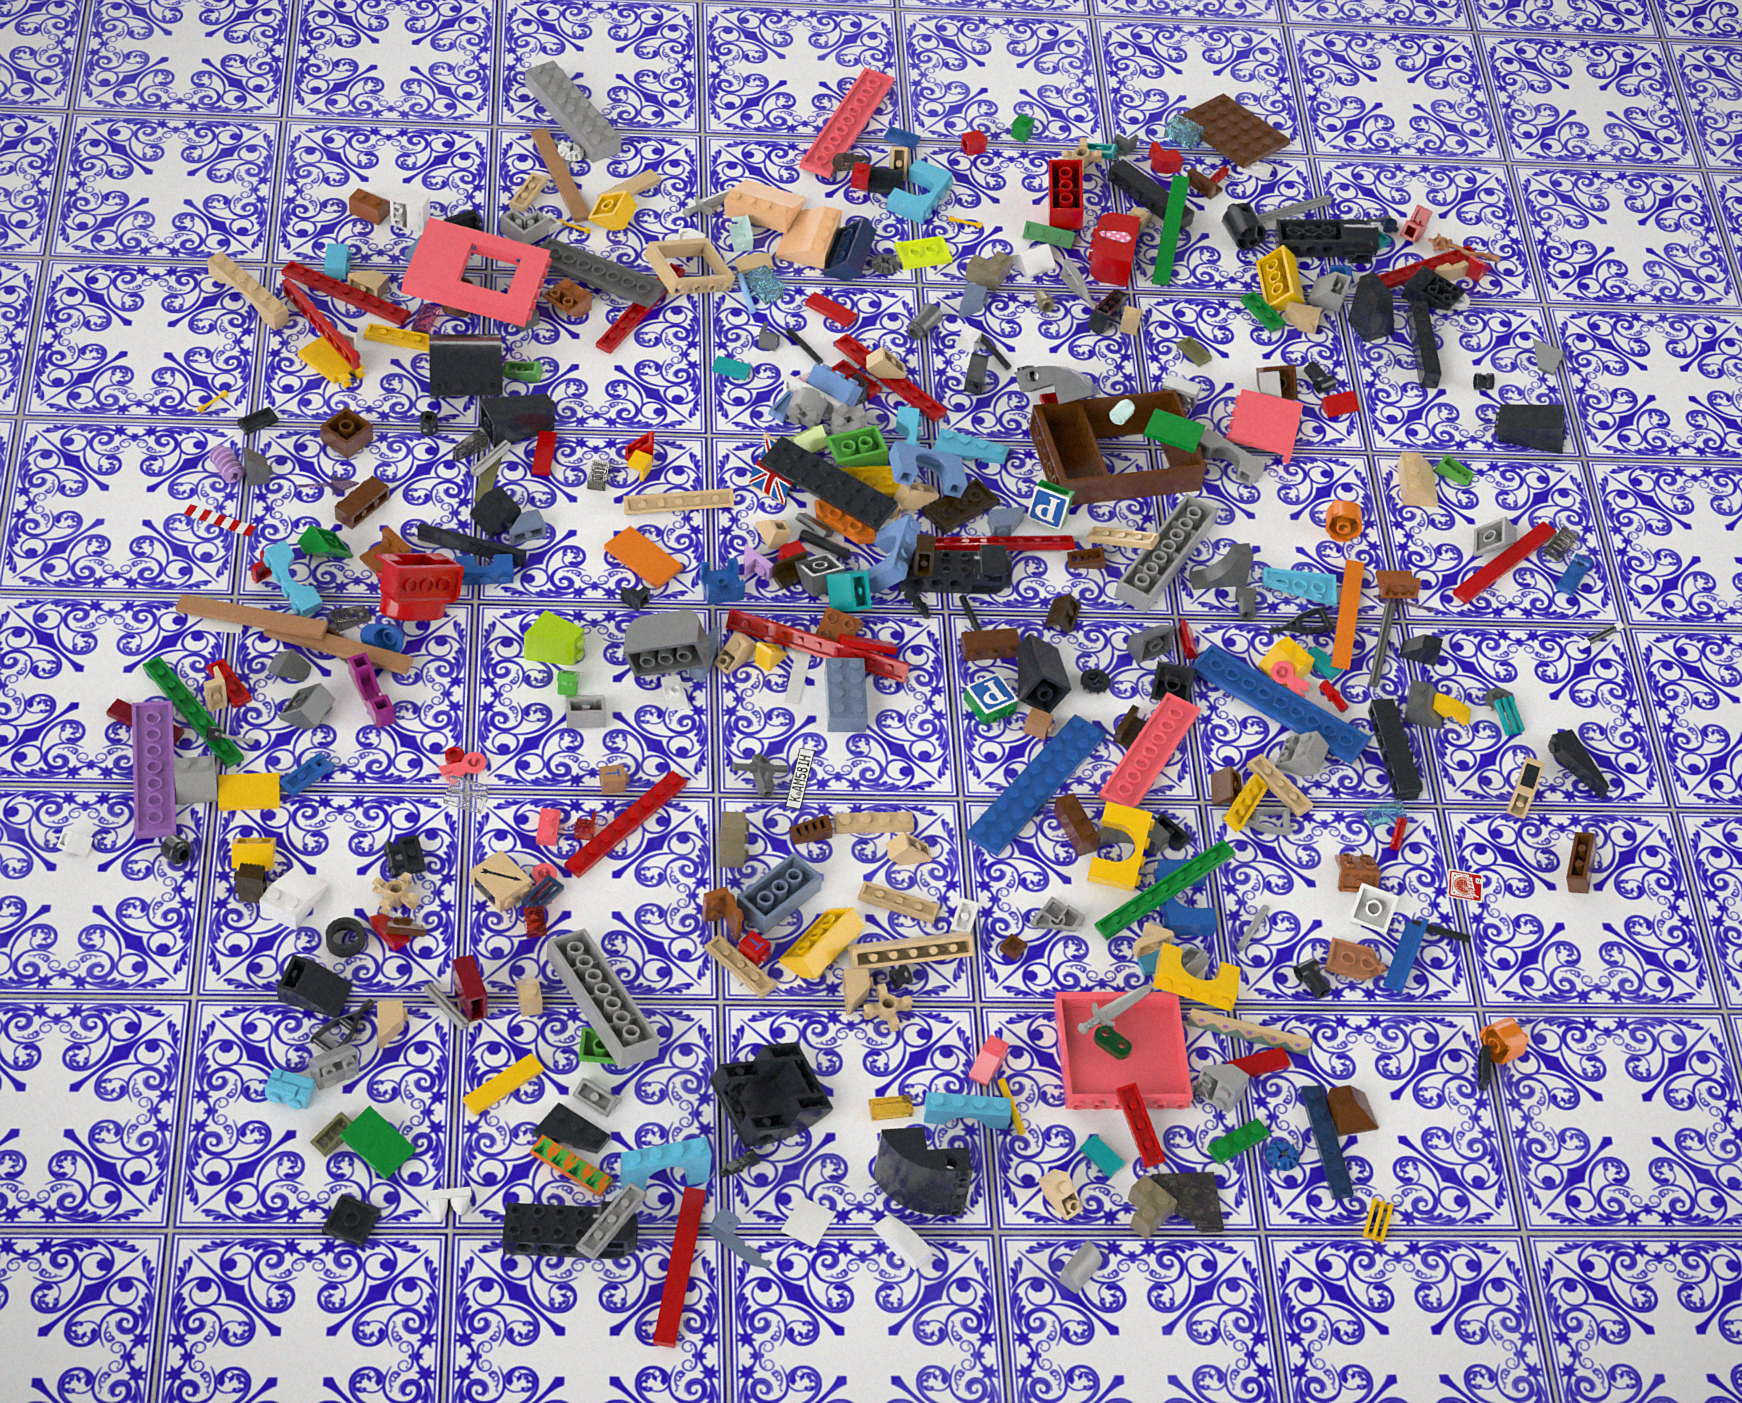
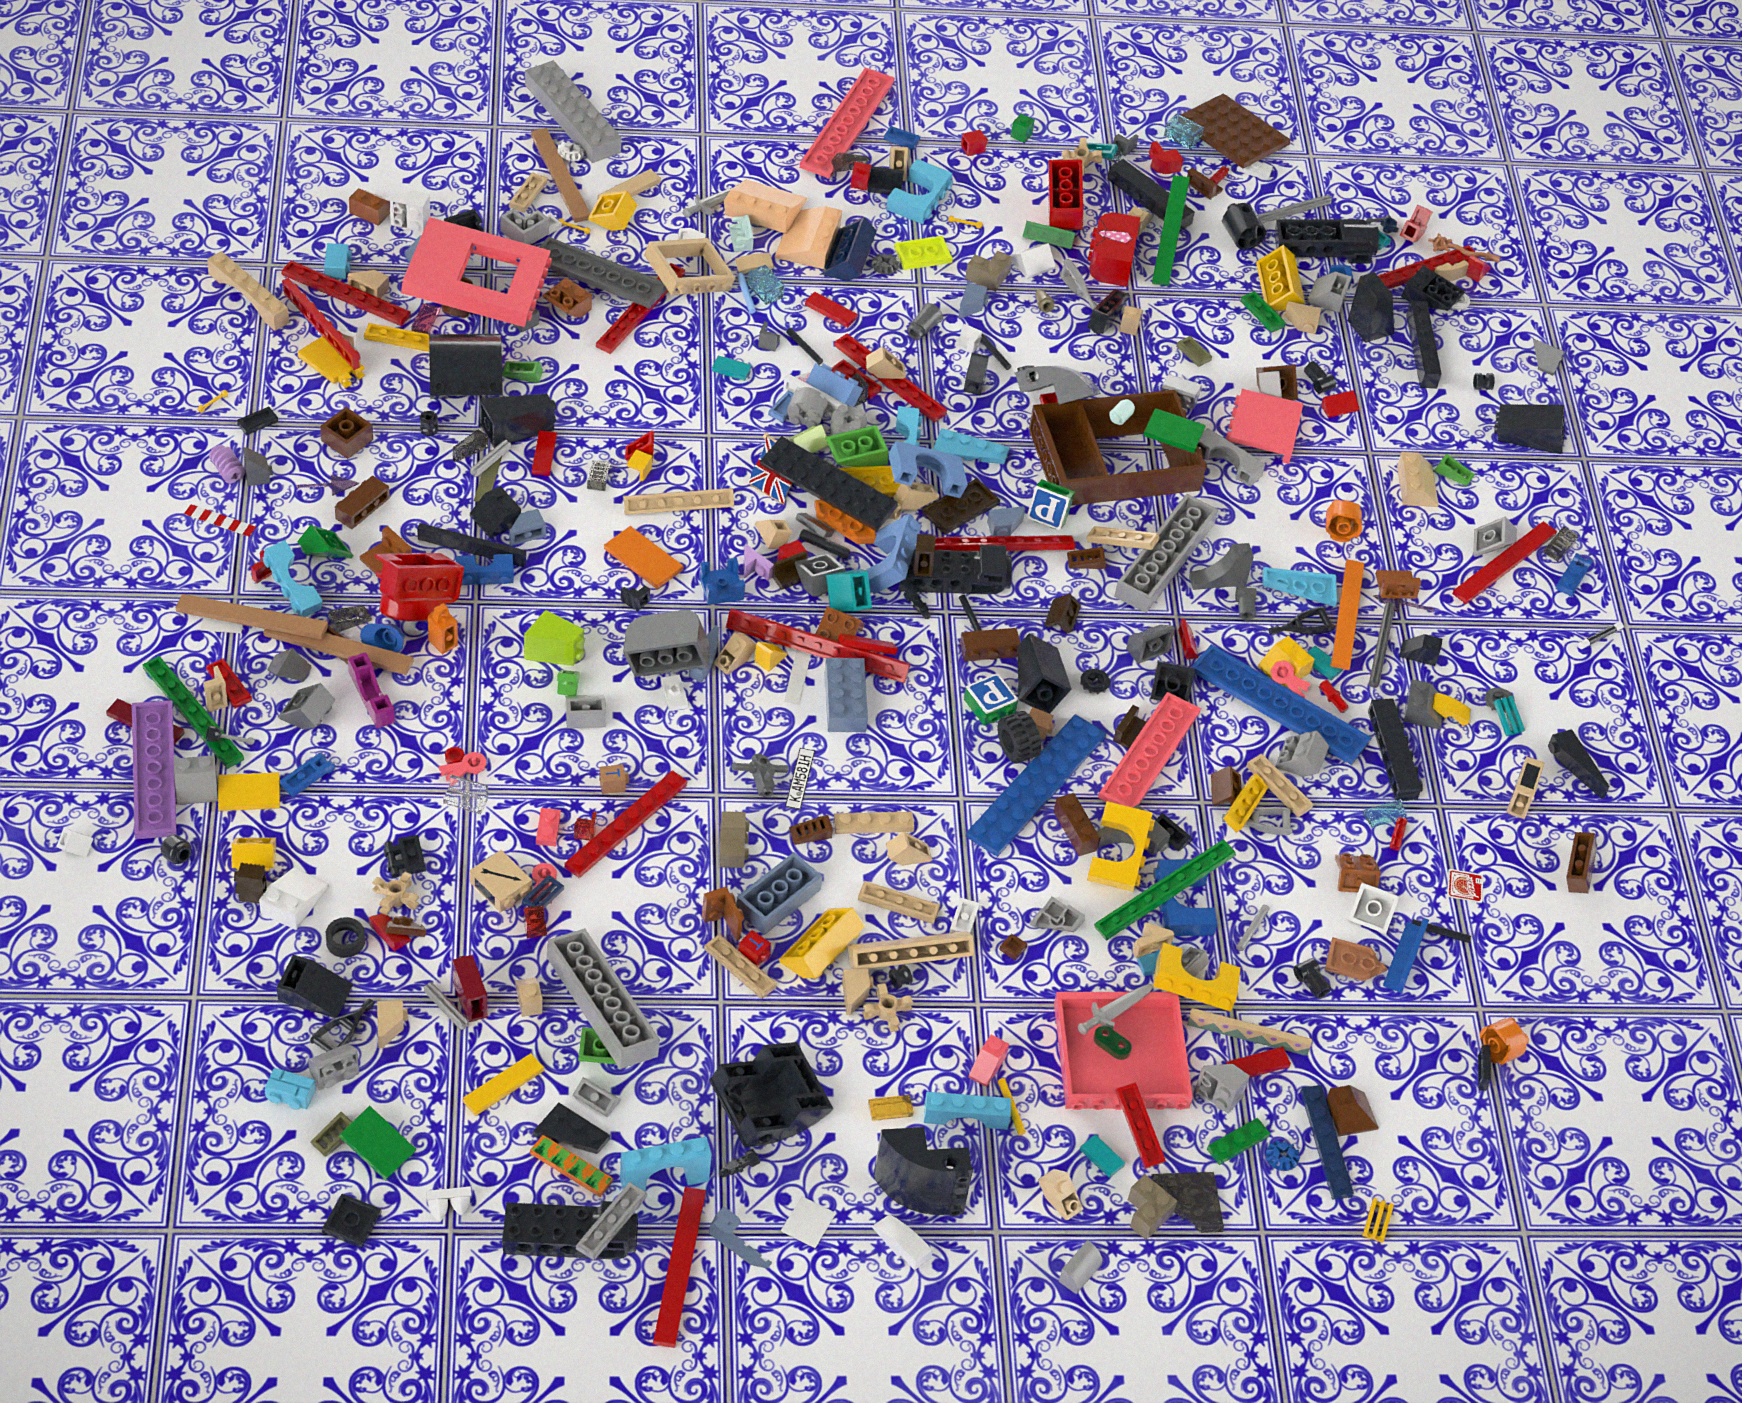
(442, 629): none -> orange hinge
(1019, 737): none -> black tyre

